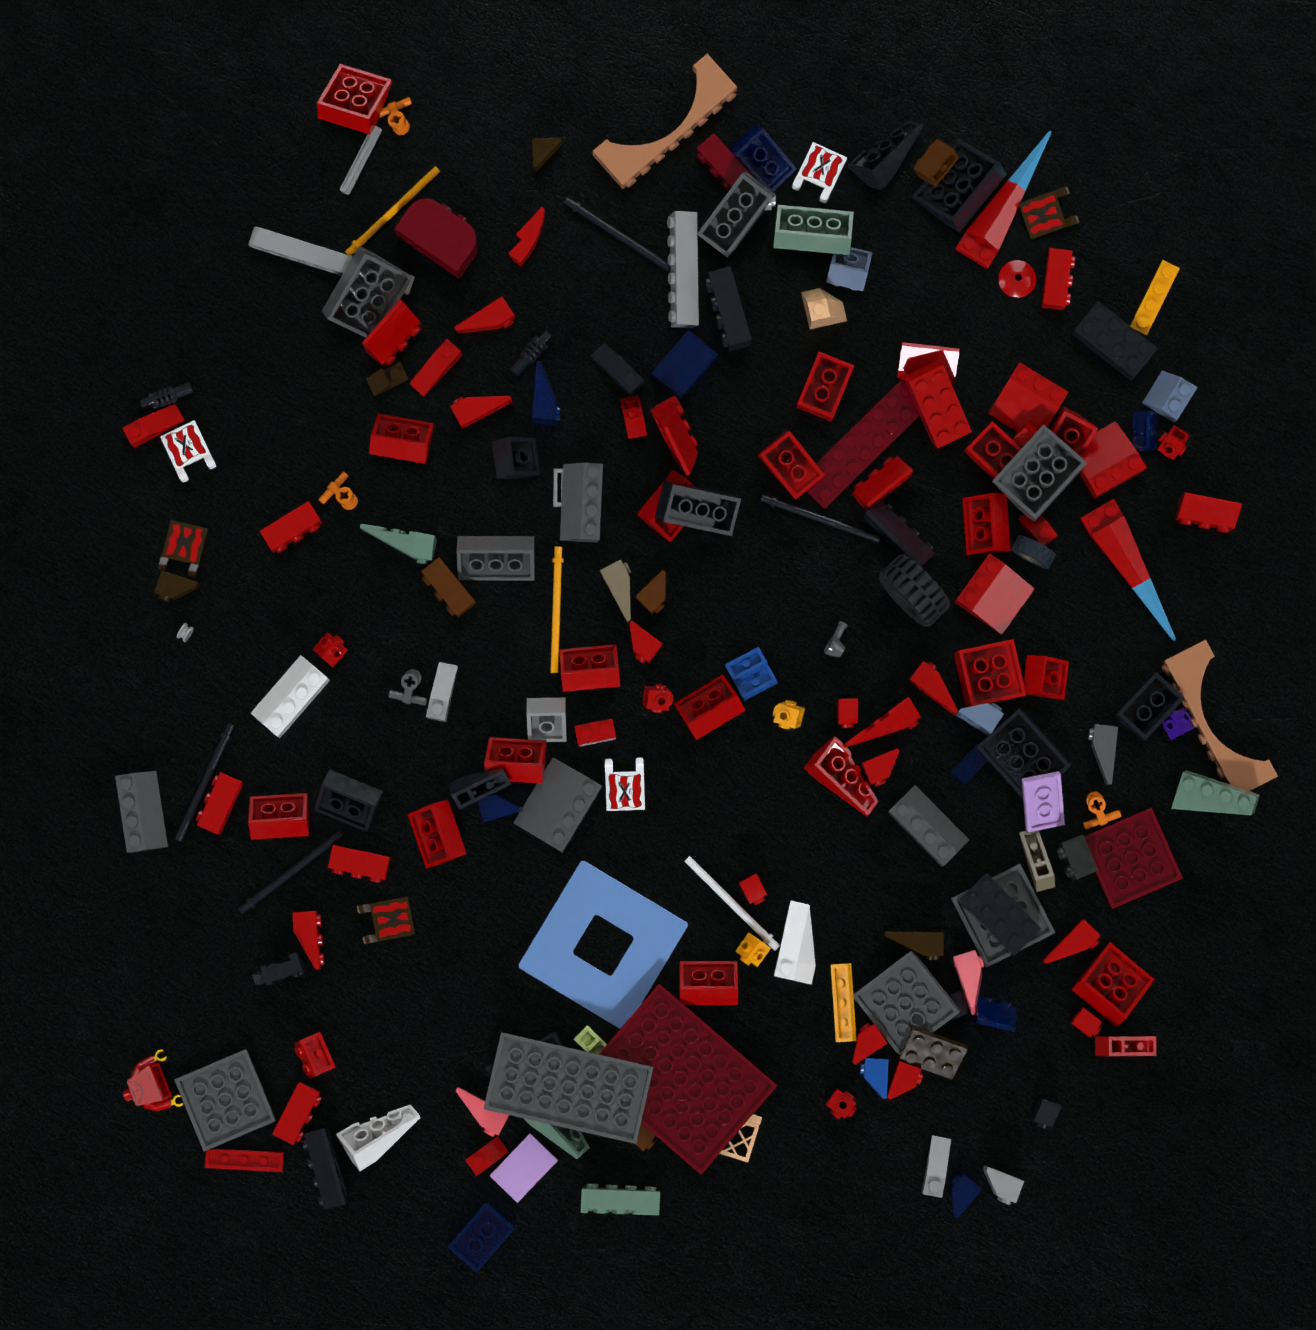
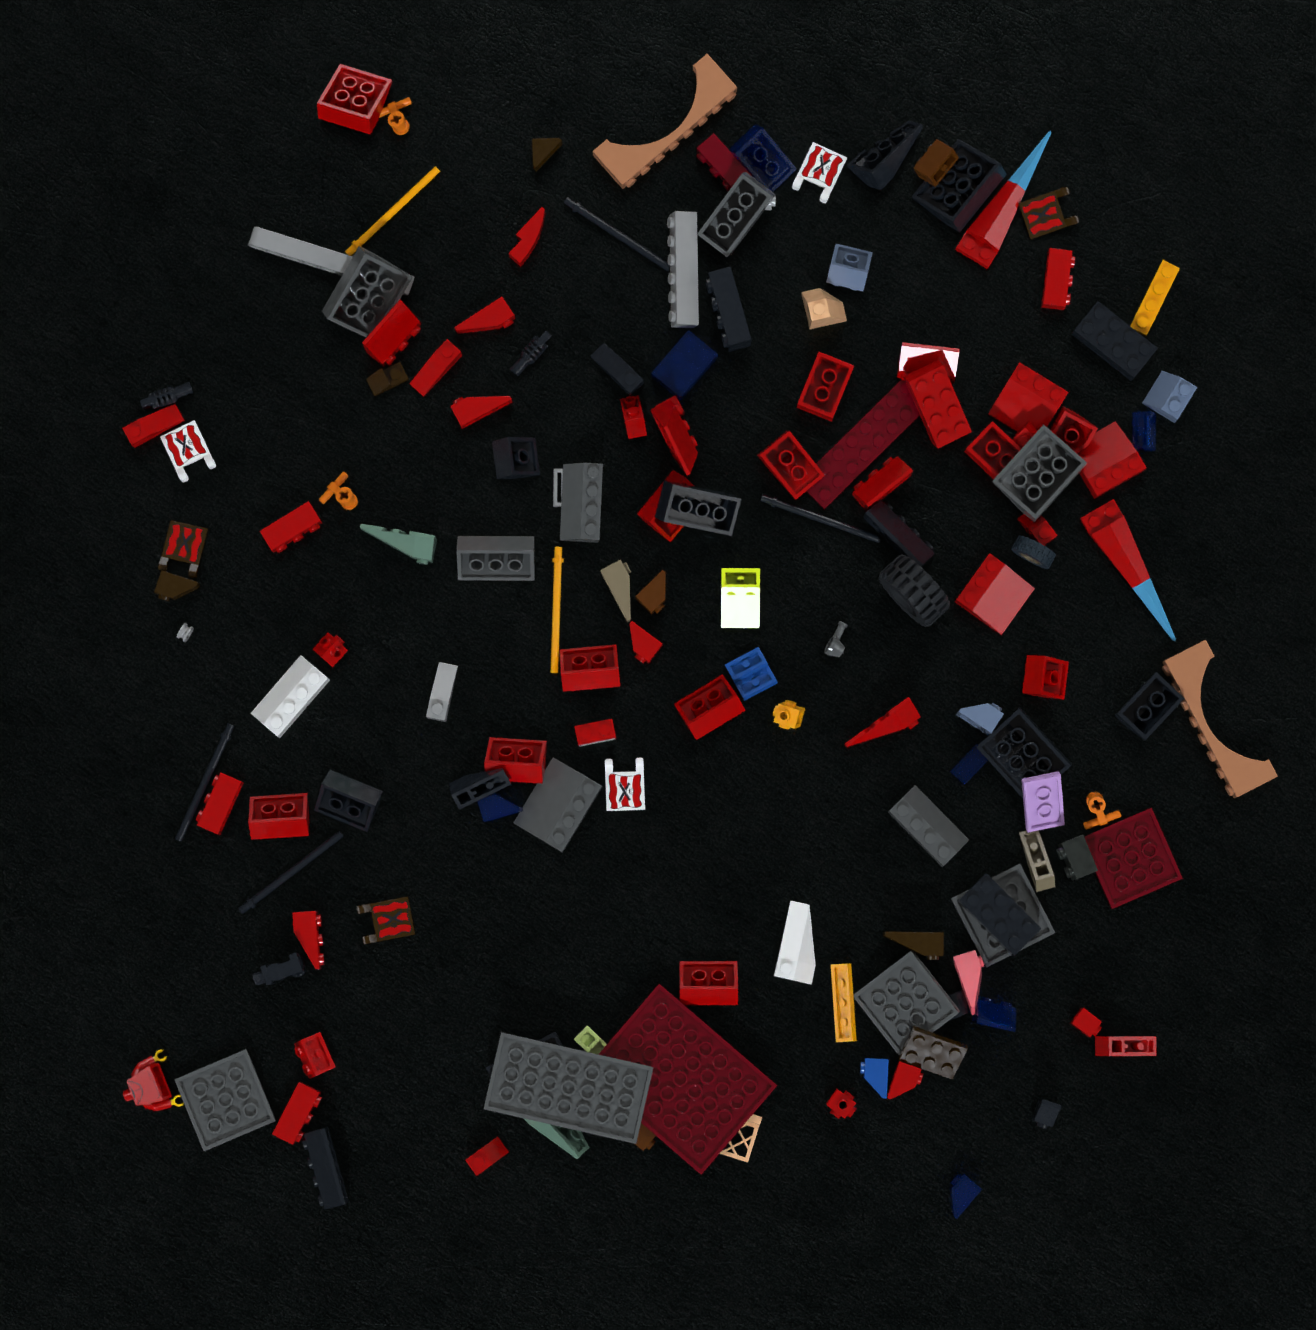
(141, 811): dark grey slope -> none
(244, 1160): red tile -> none
(359, 863): red brick -> none
(360, 160): light grey axle -> none
(372, 1139): white wedge -> none
(401, 438): red slope -> none
(407, 696): dark grey piece -> none
(437, 834): red slope -> none
(439, 235): dark red brick -> none
(447, 588): reddish brown brick -> none
(481, 1236): clear blue brick -> none
(490, 1120): coral slope -> none
(523, 1167): lavender tile -> none
(544, 403): clear blue slope -> none
(546, 719): light grey slope -> none
(592, 894): medium blue piece -> none
(620, 1200): sand green wedge -> none
(657, 698): red brick -> none
(733, 904): white bar -> none
(740, 597): none -> slope
(752, 950): light orange brick -> none
(753, 889): red slope -> none
(813, 229): sand green brick -> none
(838, 772): red wedge -> none
(847, 712): red slope -> none
(867, 1042): red slope -> none
(880, 767): red slope -> none
(931, 683): red slope -> none
(936, 1166): light grey slope -> none
(986, 524): red slope -> none
(989, 673): red slope -> none
(1003, 1185): light grey slope -> none
(1016, 288): red dish -> none
(1077, 940): red slope -> none
(1103, 743): dark grey slope -> none
(1113, 984): red slope -> none
(1173, 442): red brick -> none
(1177, 723): dark purple brick -> none
(1207, 512): red slope -> none
(1209, 795): sand green wedge -> none

